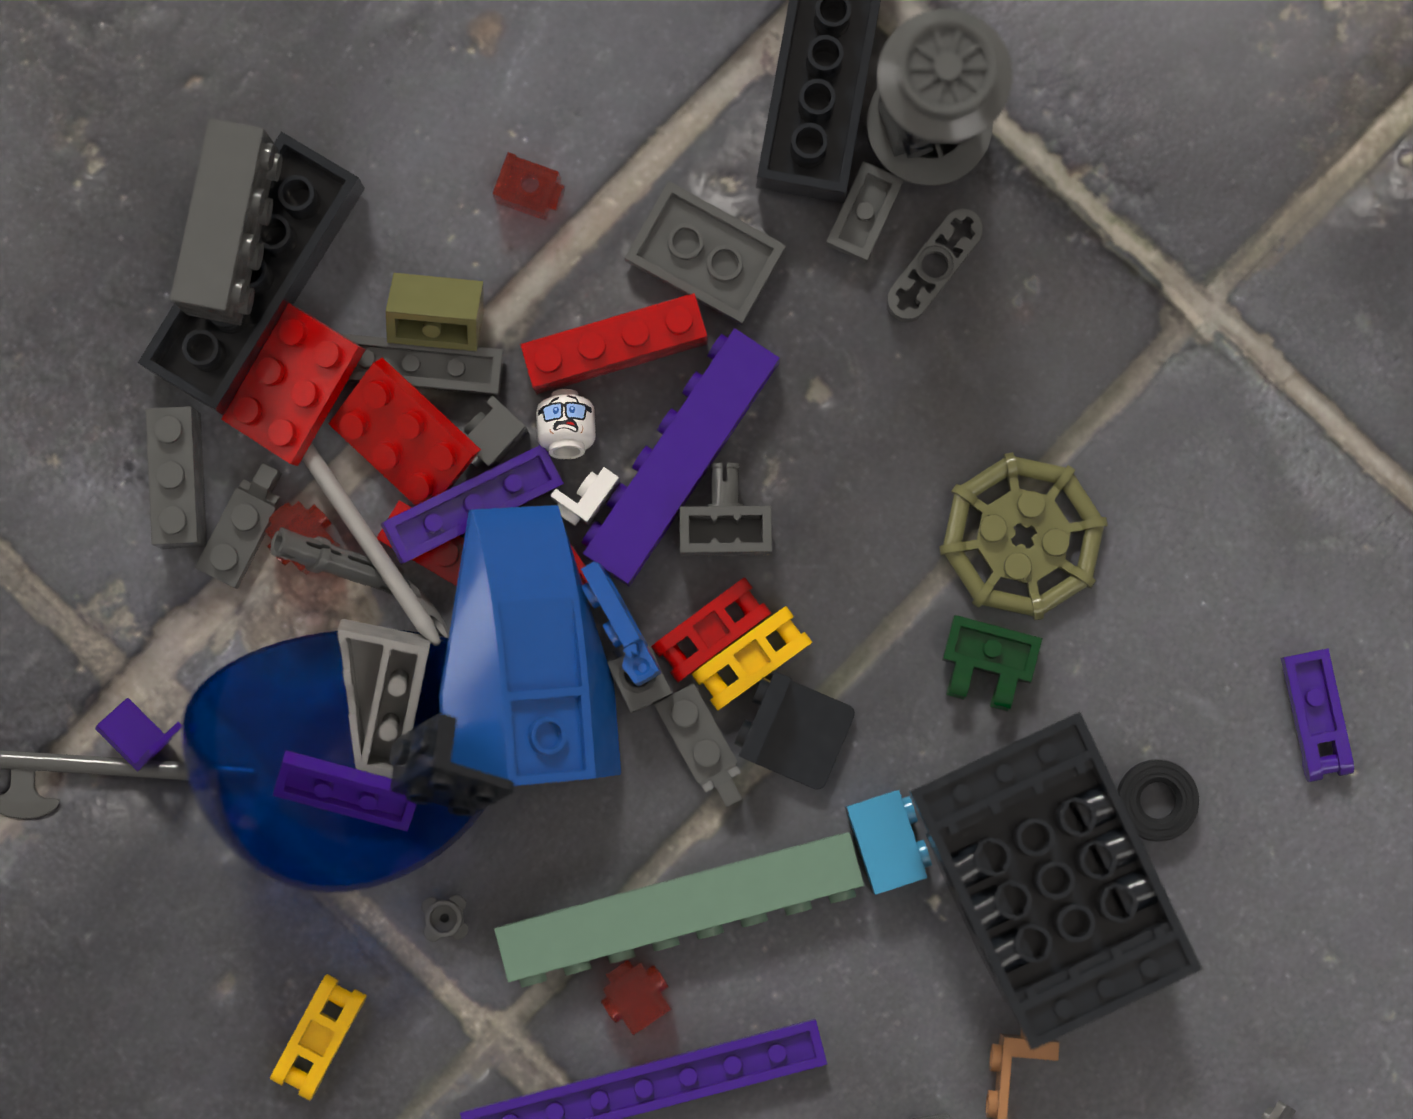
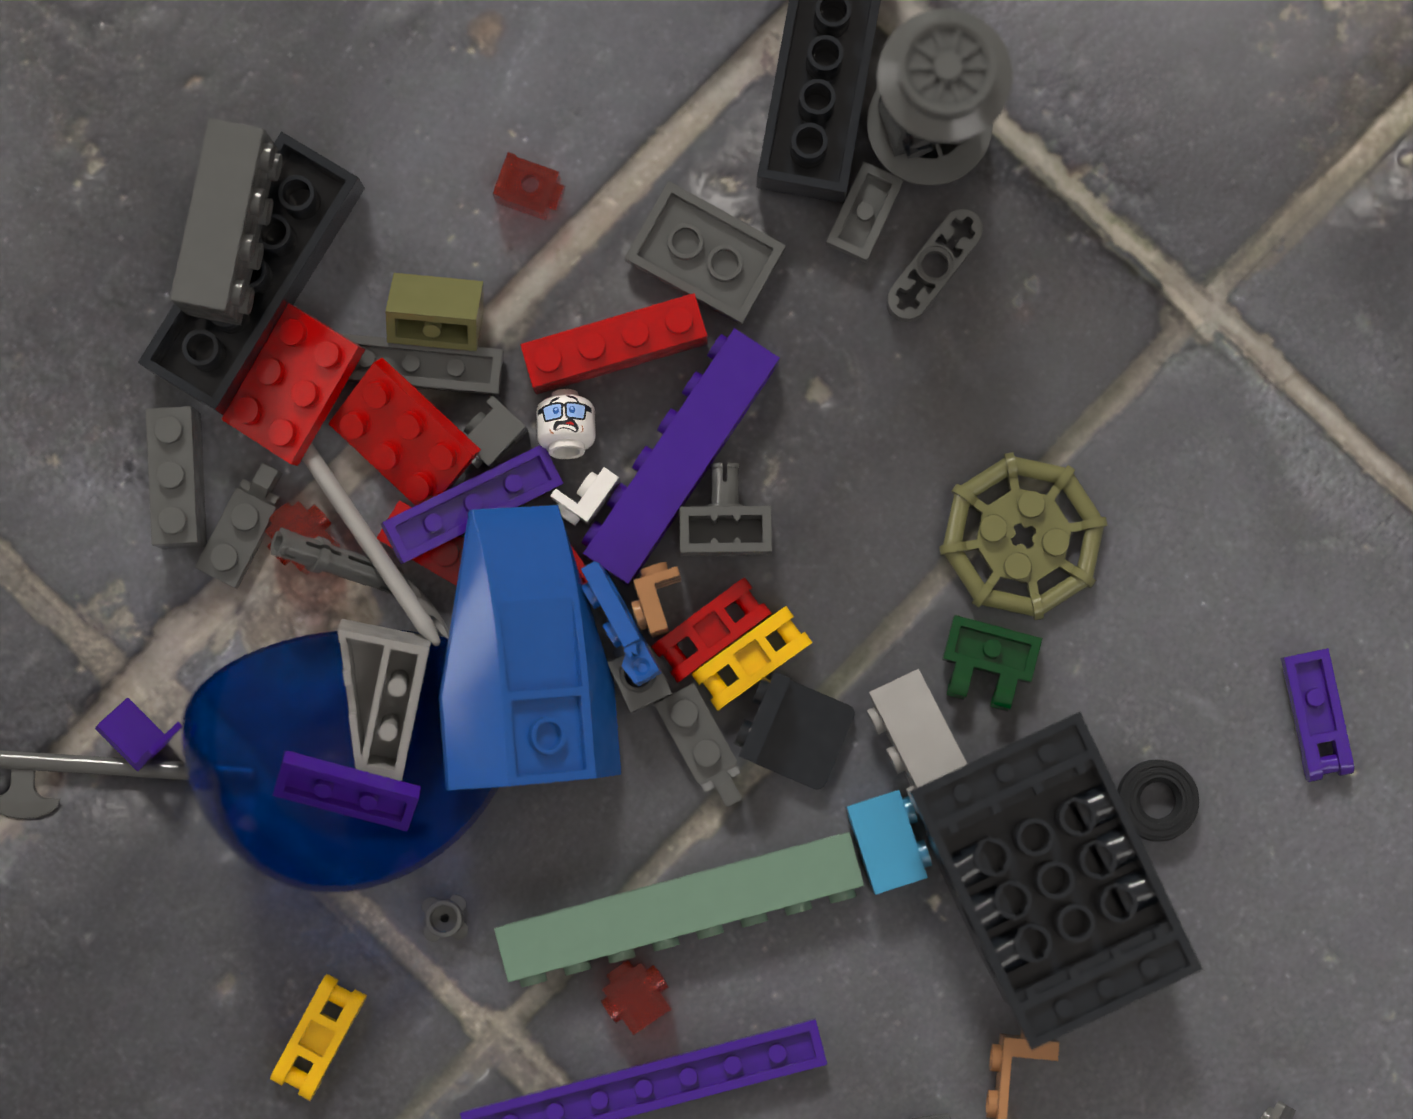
(428, 776): black bracket -> none
(648, 607): none -> medium nougat bracket
(915, 729): none -> light grey wedge

